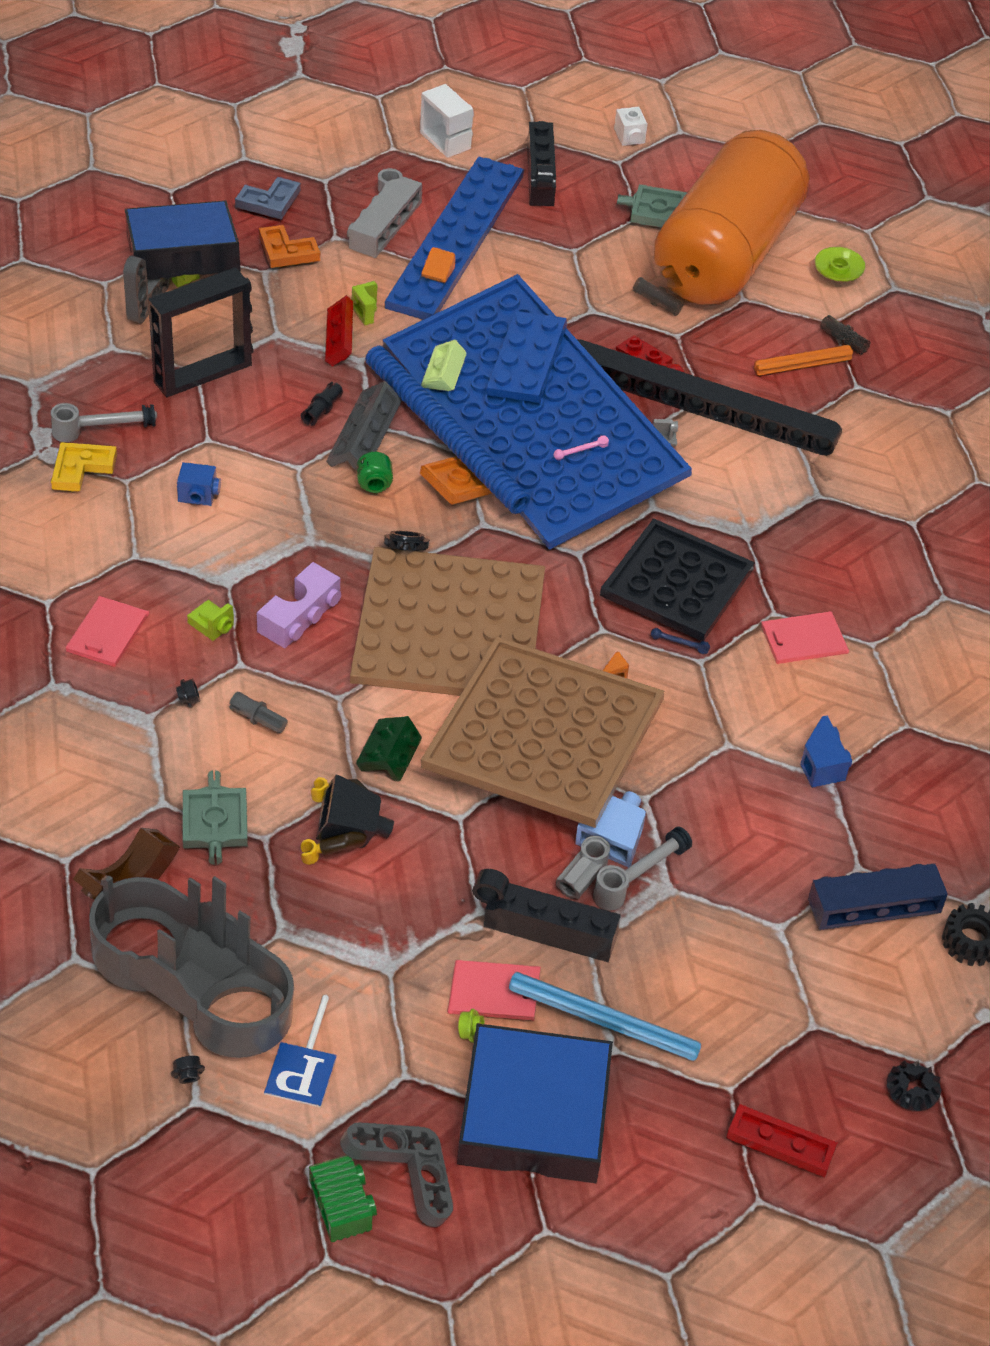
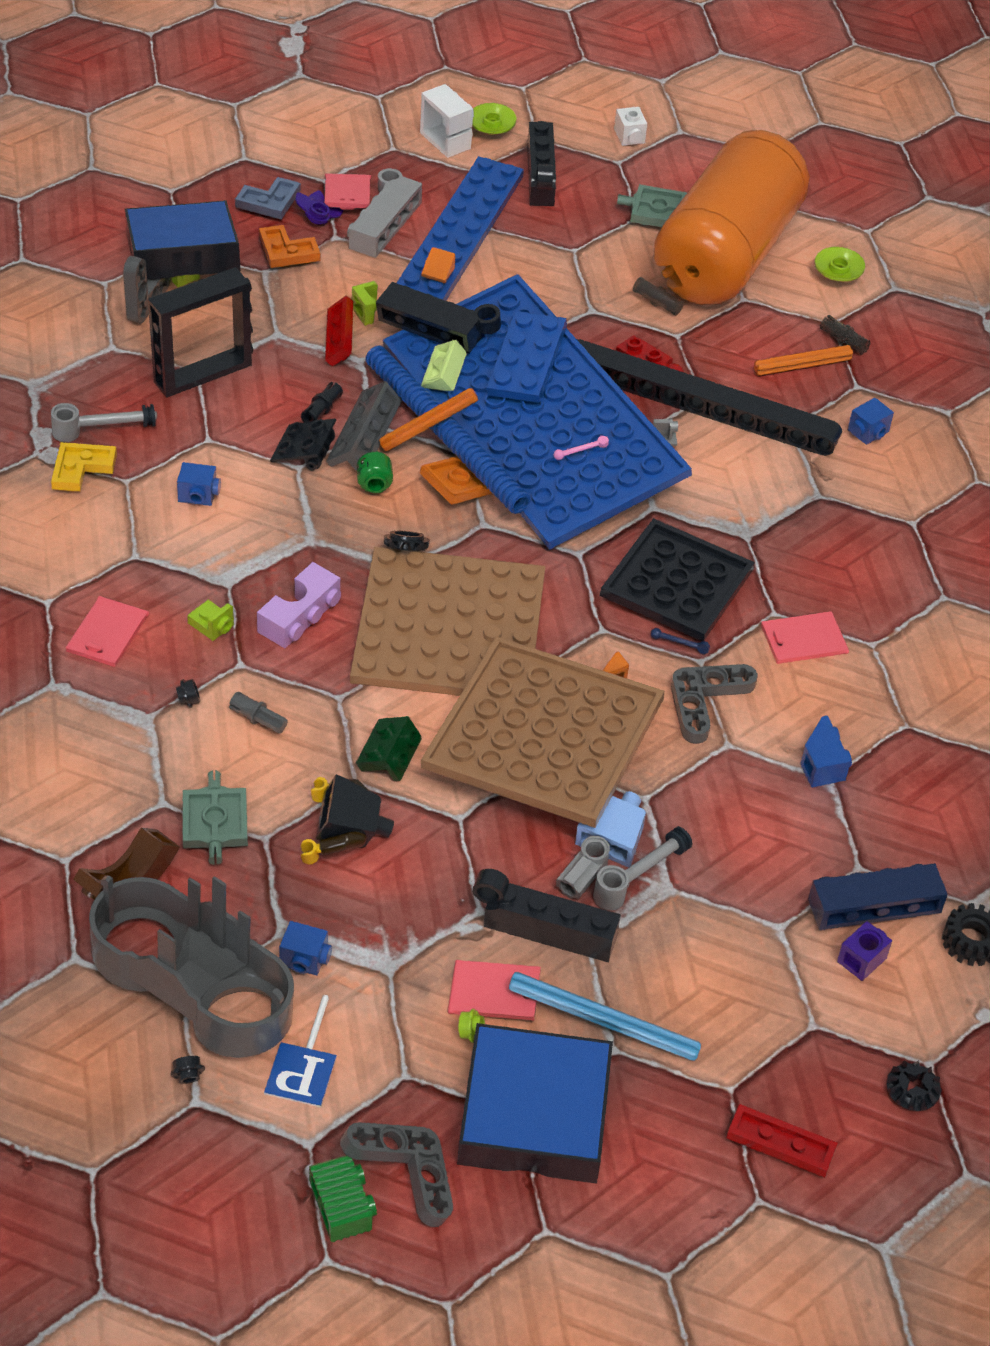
(305, 948): none -> blue brick
(306, 441): none -> black hinge
(316, 209): none -> dark purple plate
(347, 191): none -> coral container
(428, 419): none -> orange axle
(435, 317): none -> black hinge
(493, 118): none -> lime dish
(699, 688): none -> dark grey beam
(854, 950): none -> dark purple brick
(870, 421): none -> blue brick

